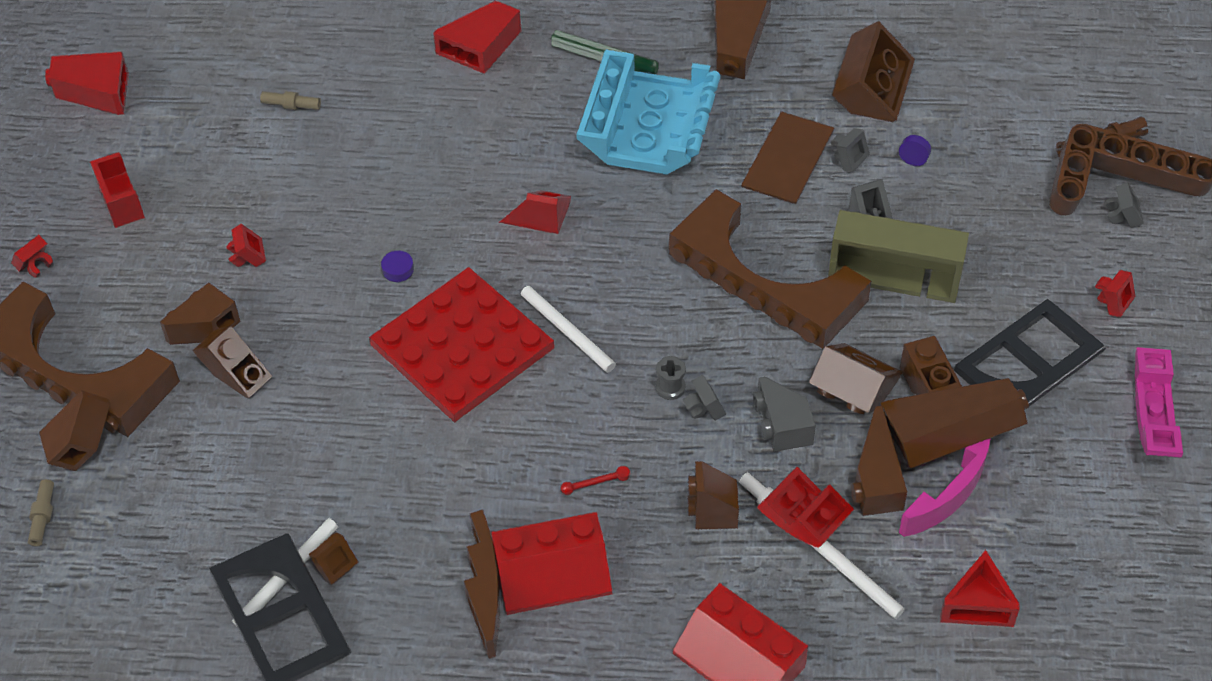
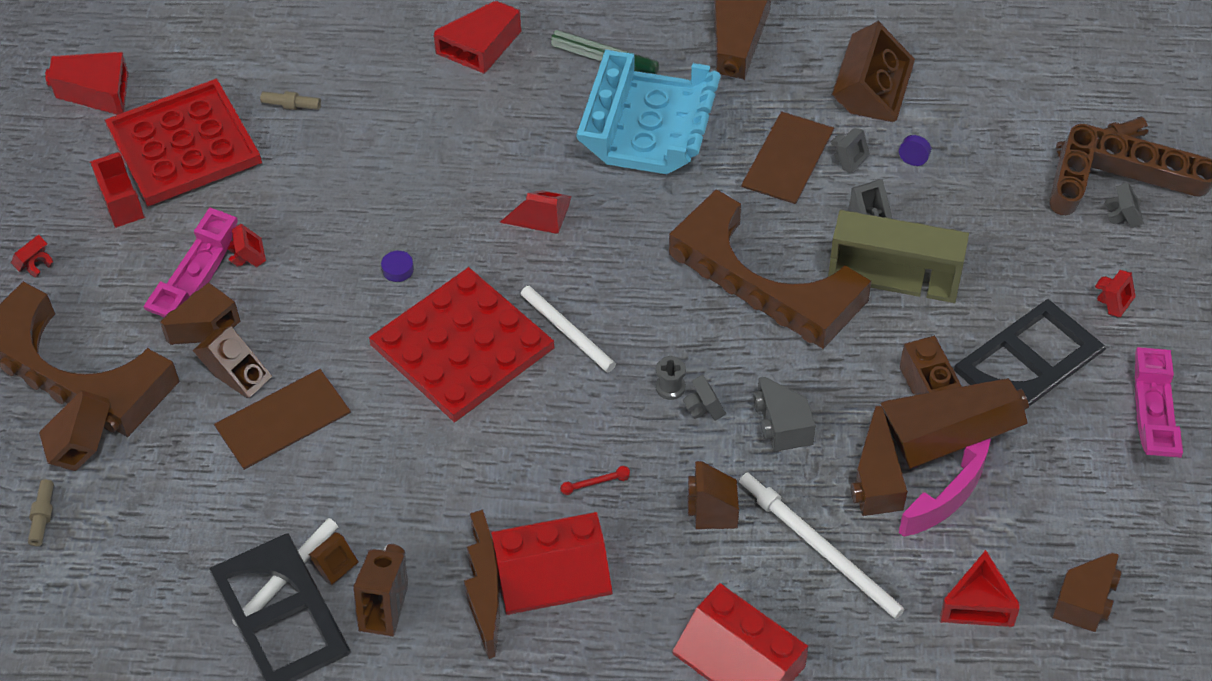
(182, 142): none -> red plate
(197, 266): none -> dark pink slope
(282, 418): none -> reddish brown window
(385, 575): none -> reddish brown torso
(805, 509): red slope -> none
(854, 377): slope -> none
(1085, 593): none -> reddish brown slope

